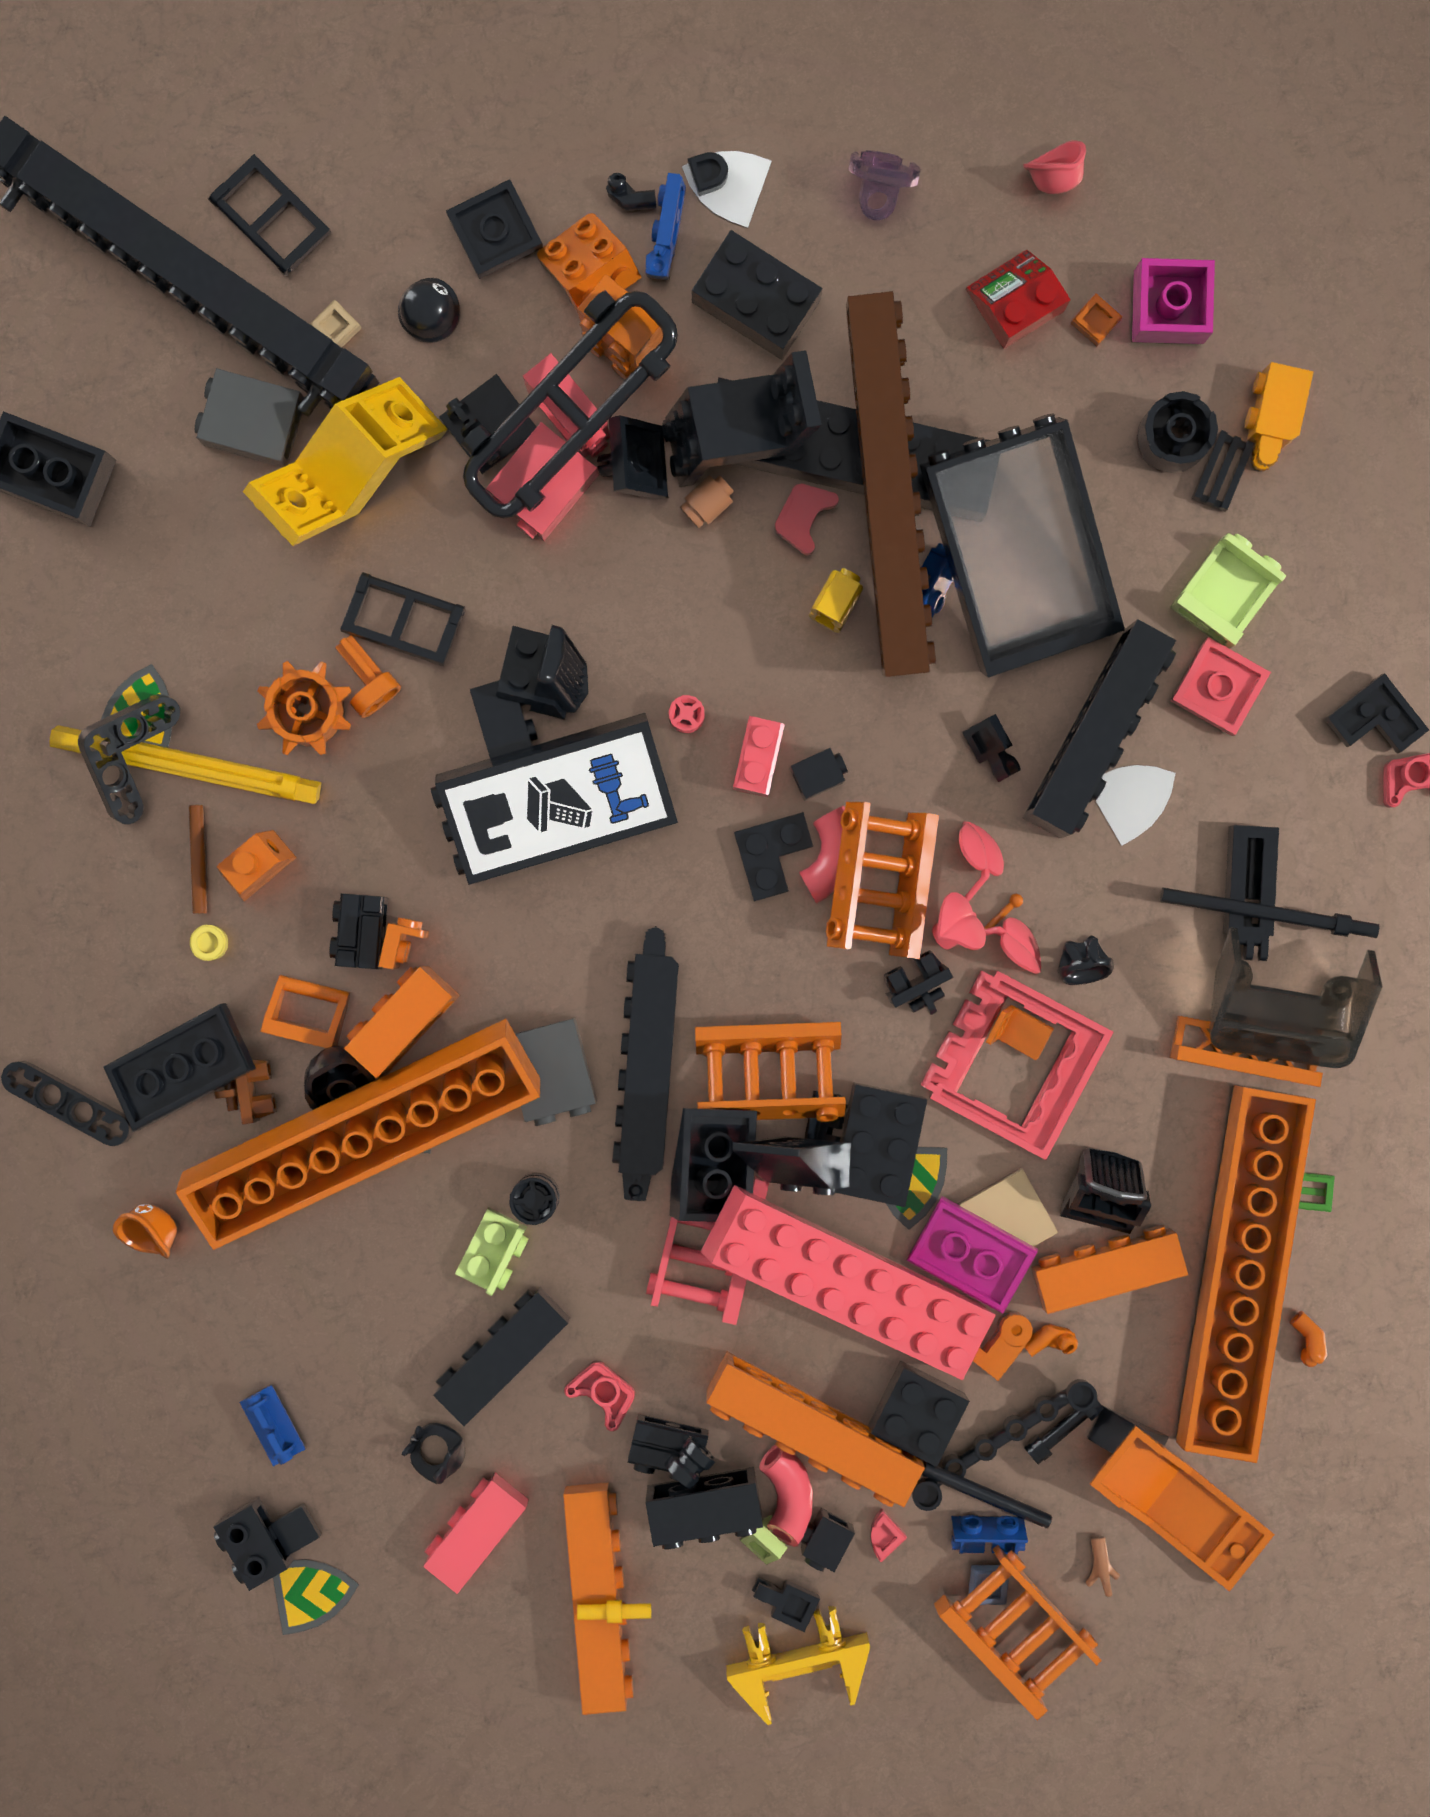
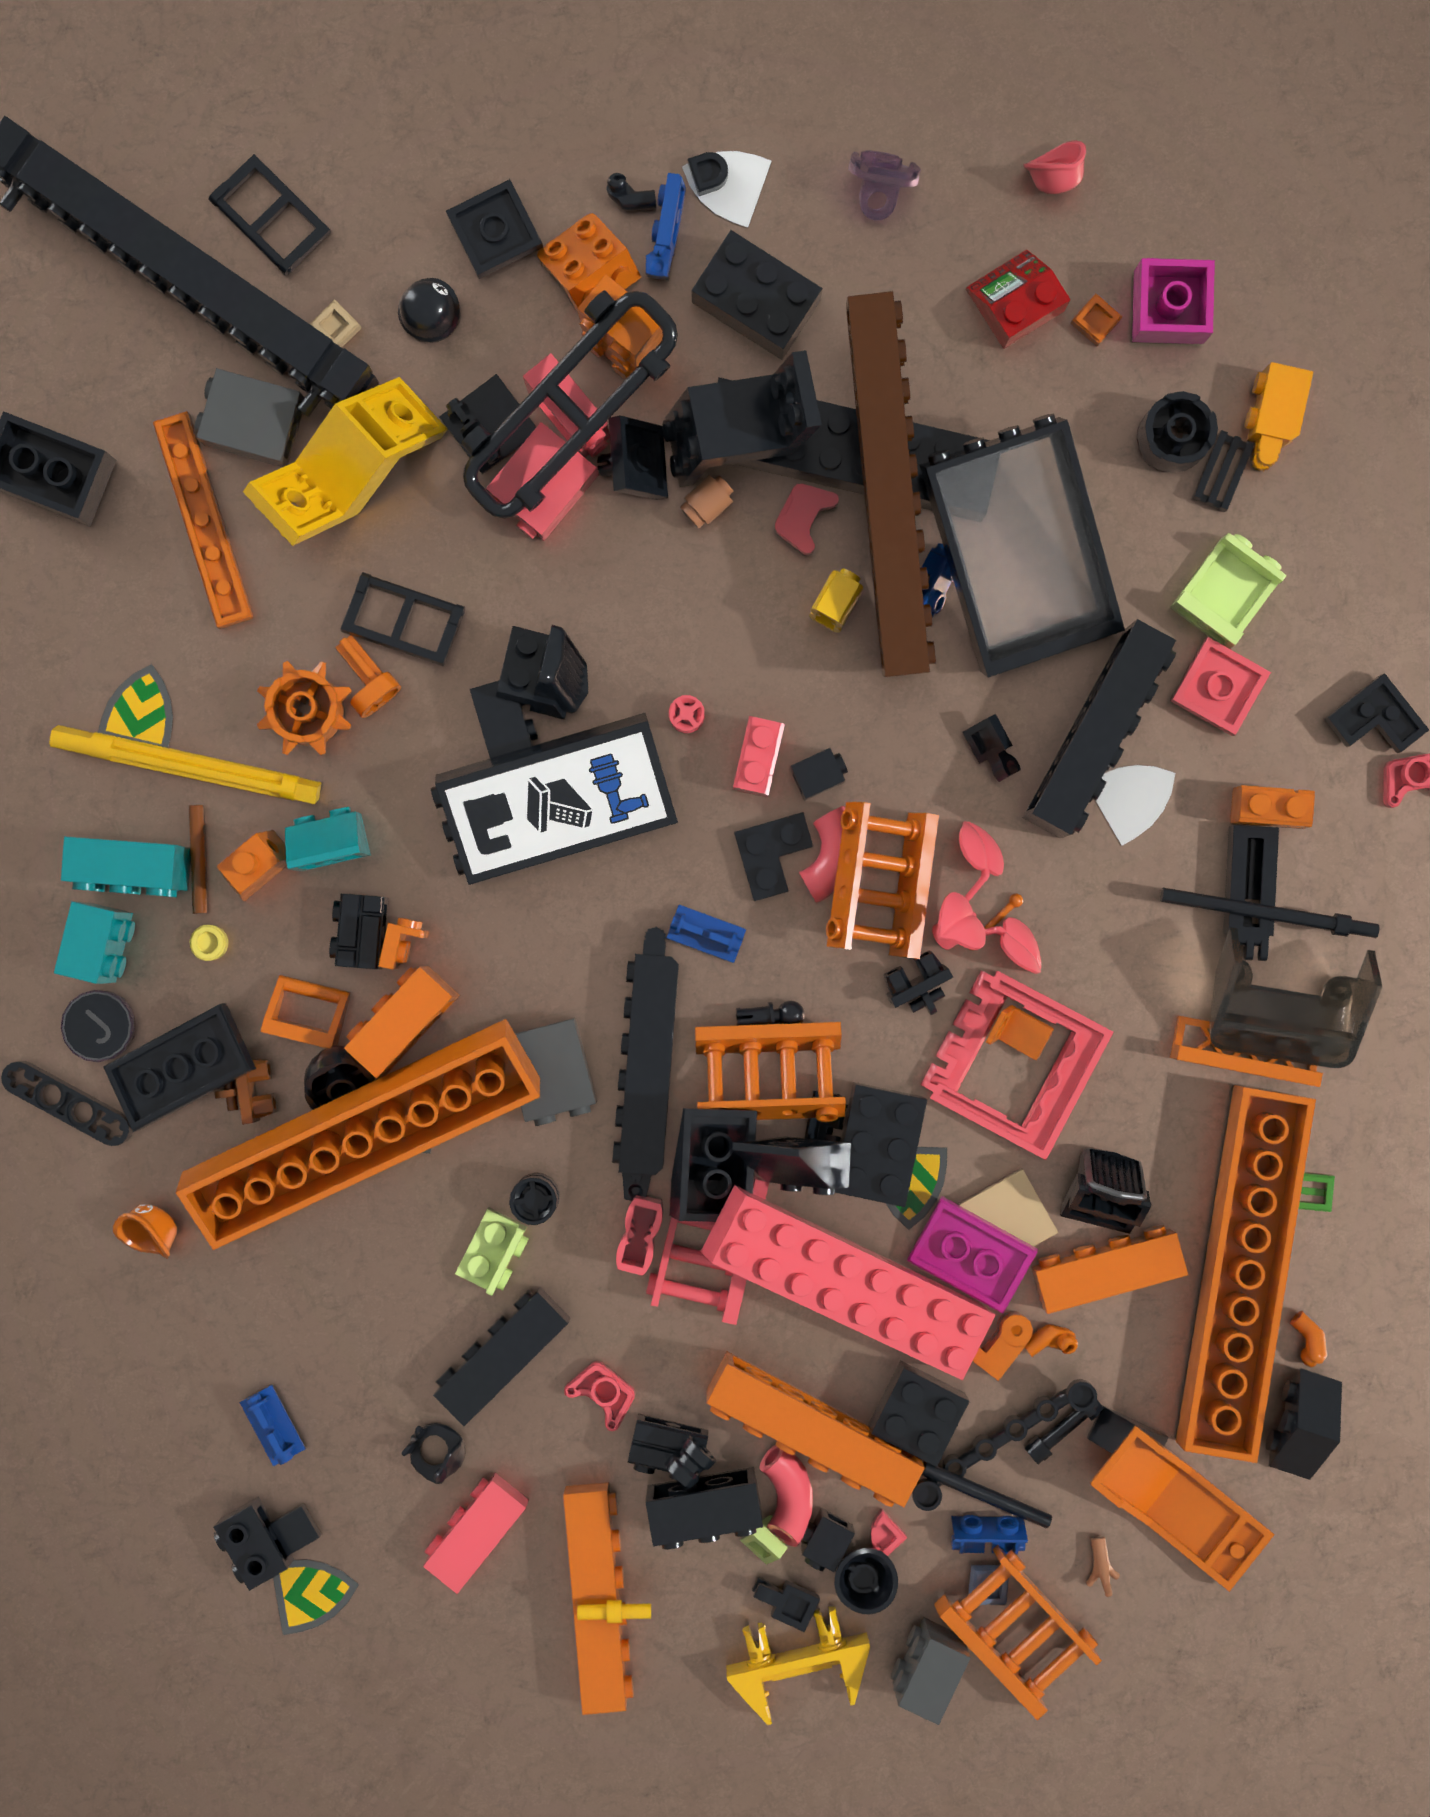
(94, 943): none -> teal brick
(98, 1025): none -> black tile
(115, 743): black beam -> none
(125, 866): none -> teal brick
(203, 520): none -> orange tile
(325, 841): none -> teal slope
(641, 1226): none -> coral brick
(706, 933): none -> blue hinge
(787, 1013): none -> black pin
(866, 1581): none -> black helmet
(929, 1670): none -> dark grey brick
(1084, 962): black piece -> none
(1272, 807): none -> orange brick
(1308, 1425): none -> black brick

